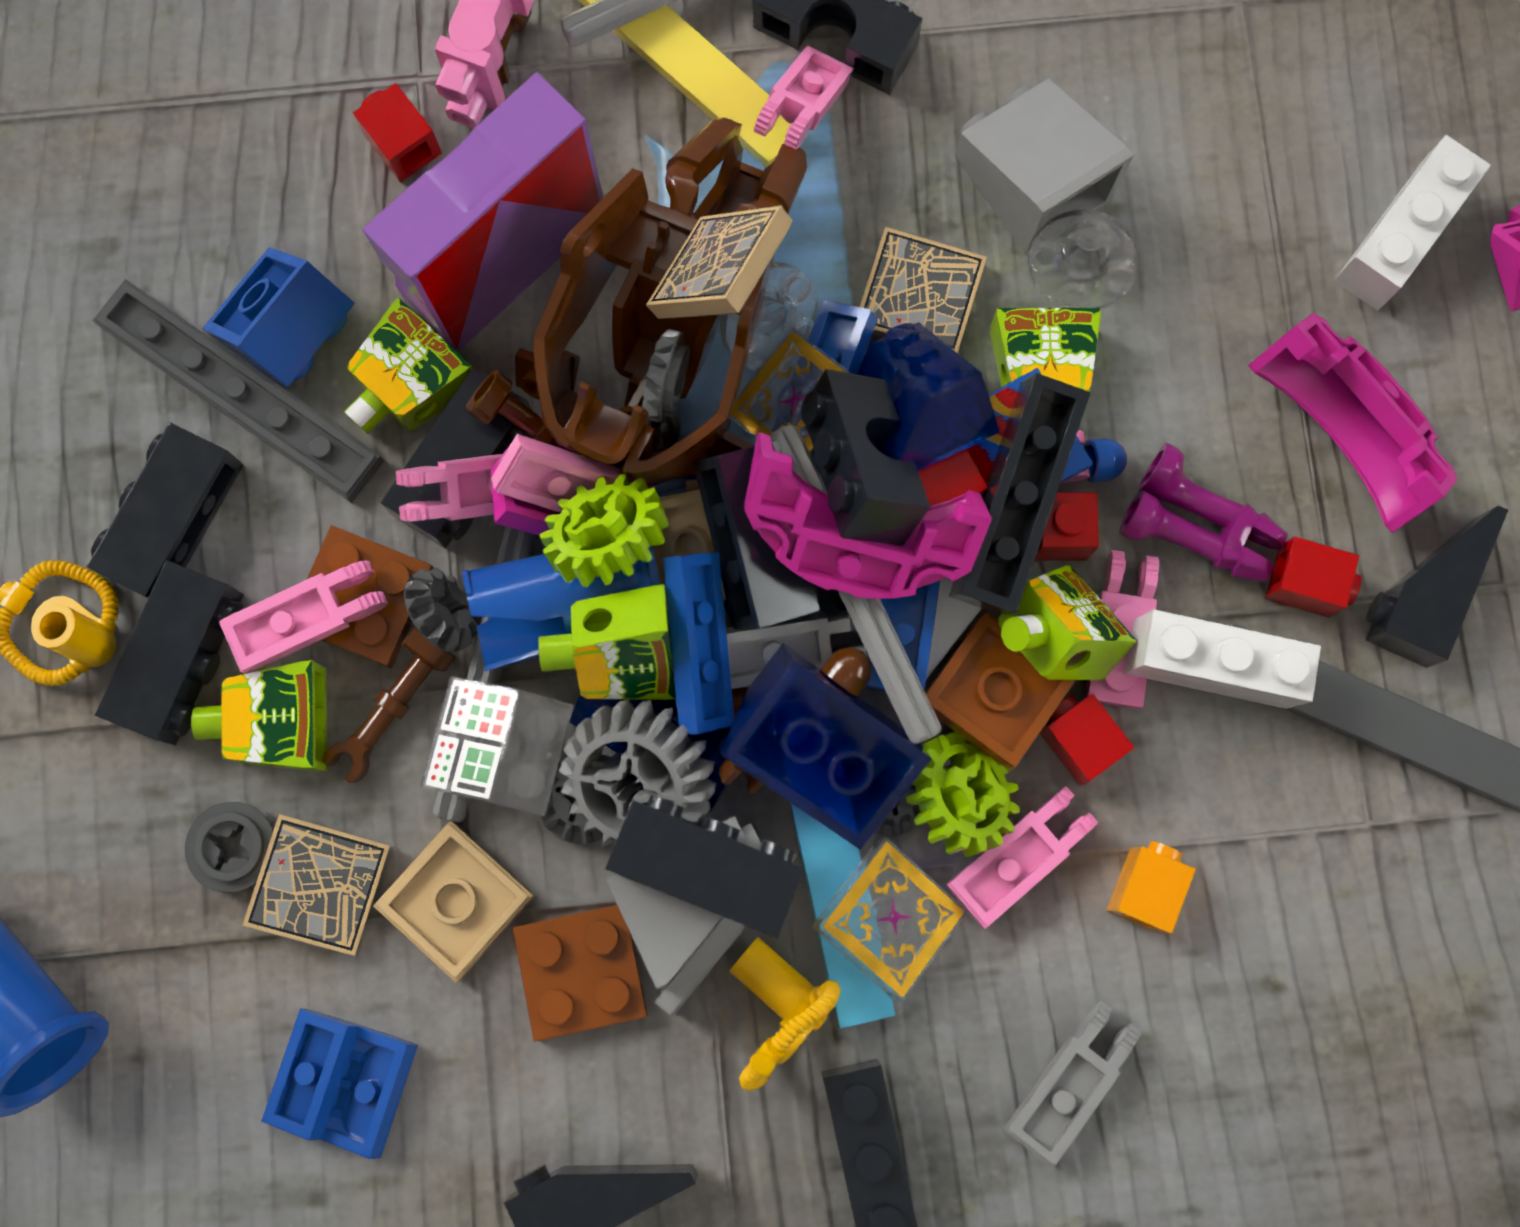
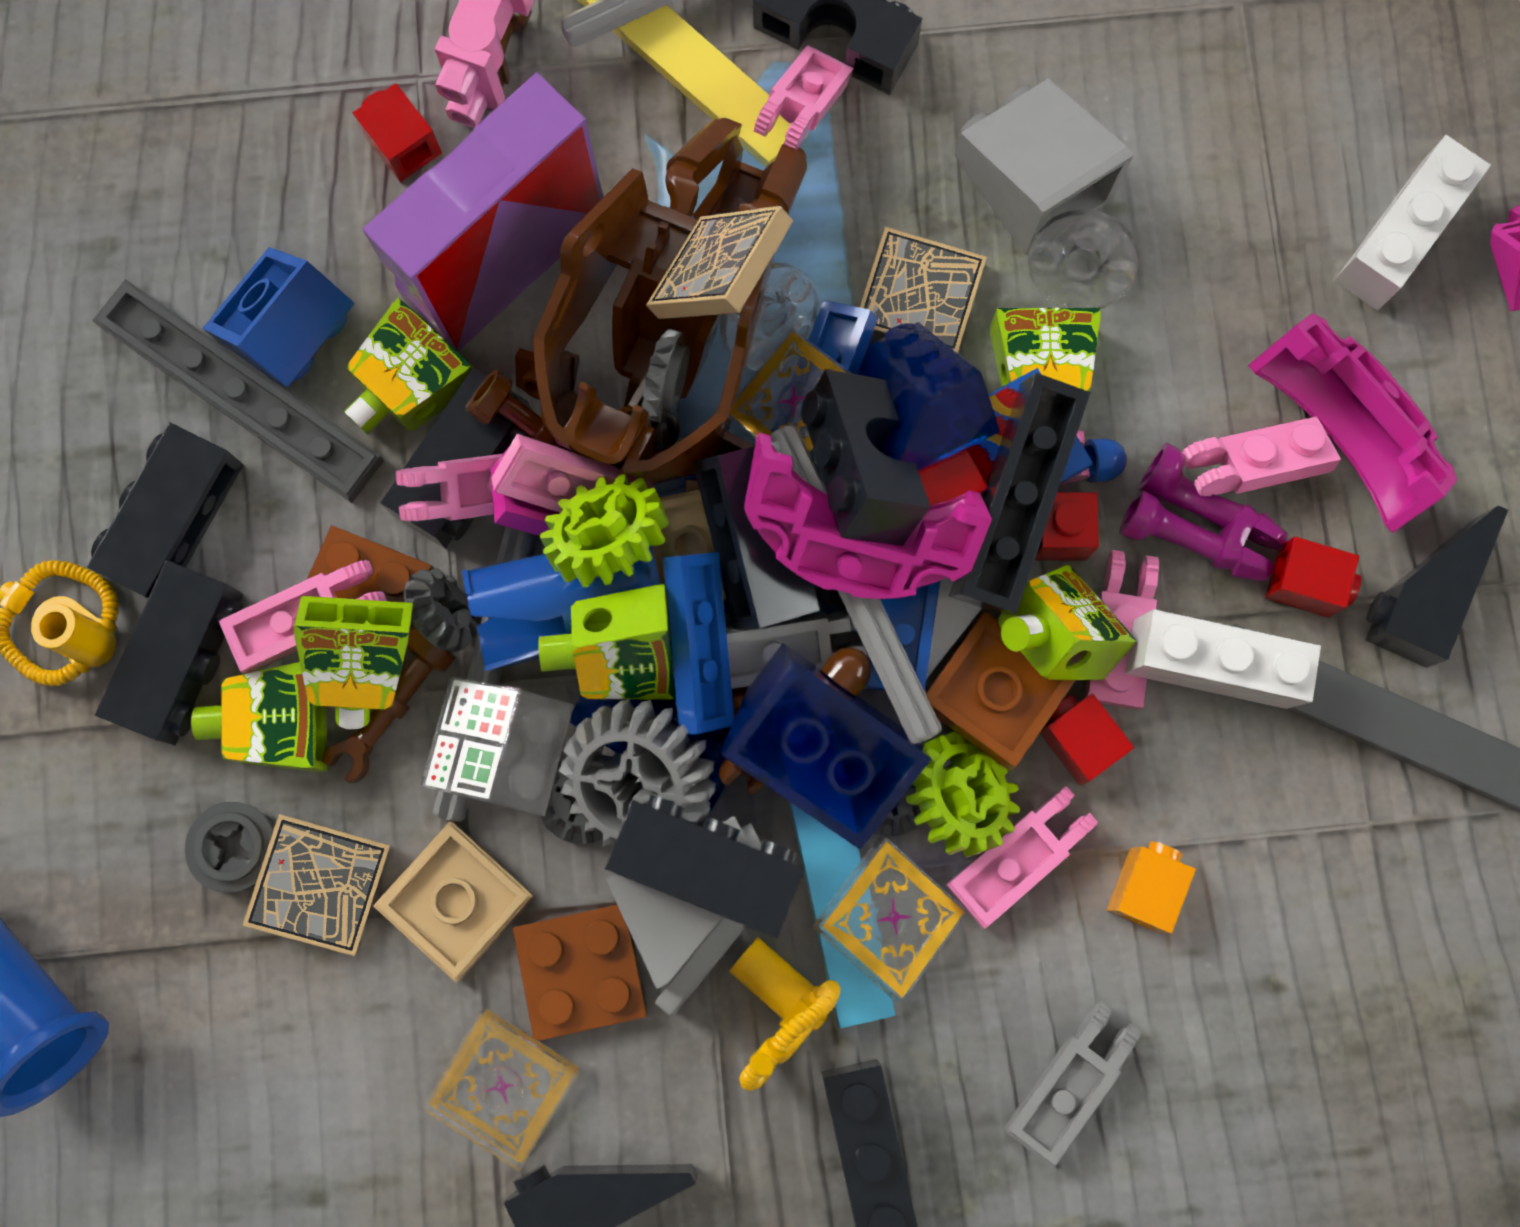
(339, 1083): blue slope -> none
(351, 654): none -> torso
(501, 1088): none -> clear tile
(1262, 457): none -> bright pink hinge

